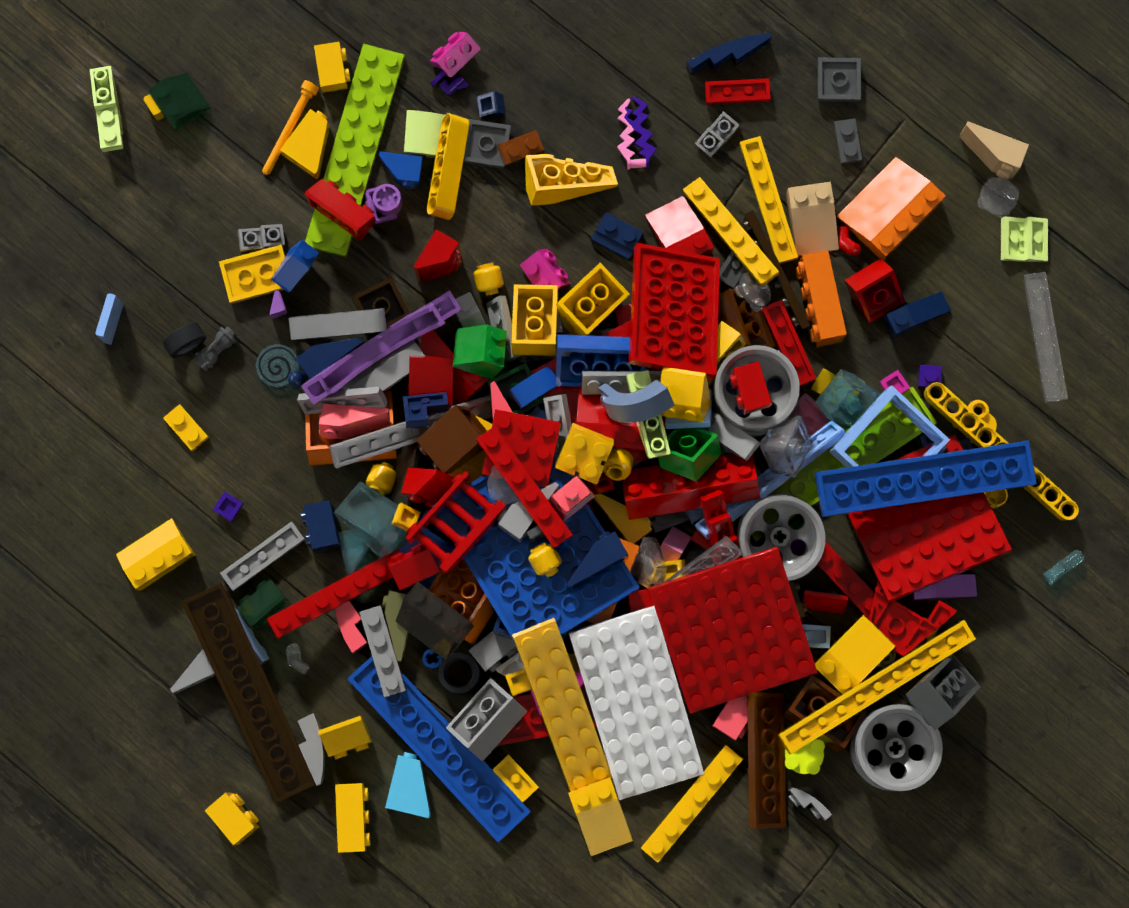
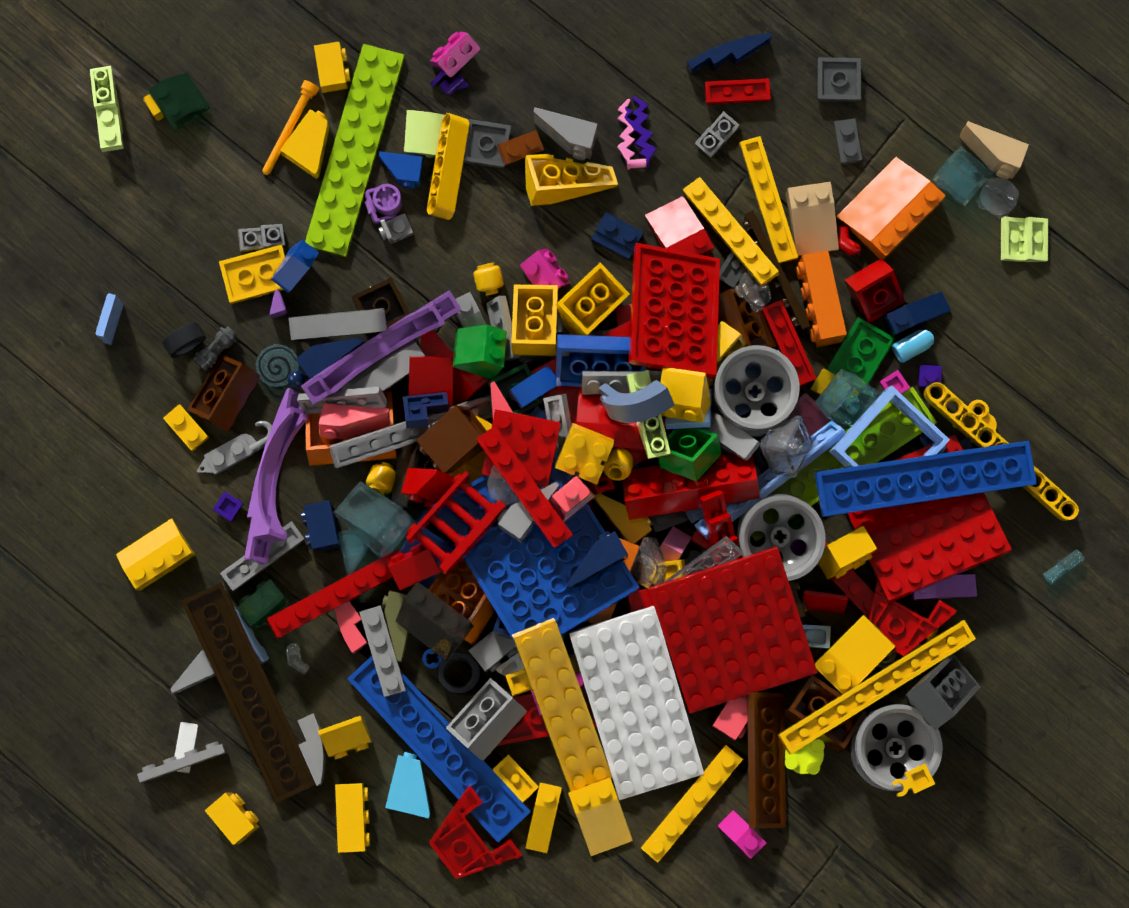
(172, 764): none -> light grey plate
(185, 741): none -> white sticker
(224, 392): none -> reddish brown slope
(233, 451): none -> light grey plate
(262, 509): none -> medium lavender slope
(340, 208): red slope -> none
(395, 229): none -> light grey bracket
(405, 516): yellow tile -> none
(438, 258): red slope -> none
(460, 844): none -> red wing
(491, 104): dark blue slope -> none
(534, 534): dark grey tile -> none
(543, 817): none -> yellow slope
(544, 559): yellow head -> none
(570, 133): none -> light grey slope
(741, 835): none -> dark pink slope
(750, 388): red brick -> none
(803, 799): light grey slope -> none
(847, 553): none -> yellow brick
(862, 351): none -> green tile
(913, 345): none -> medium azure arm
(916, 779): none -> yellow plate
(962, 175): none -> clear light blue slope
(999, 498): yellow wheel -> none
(1045, 337): clear plate -> none

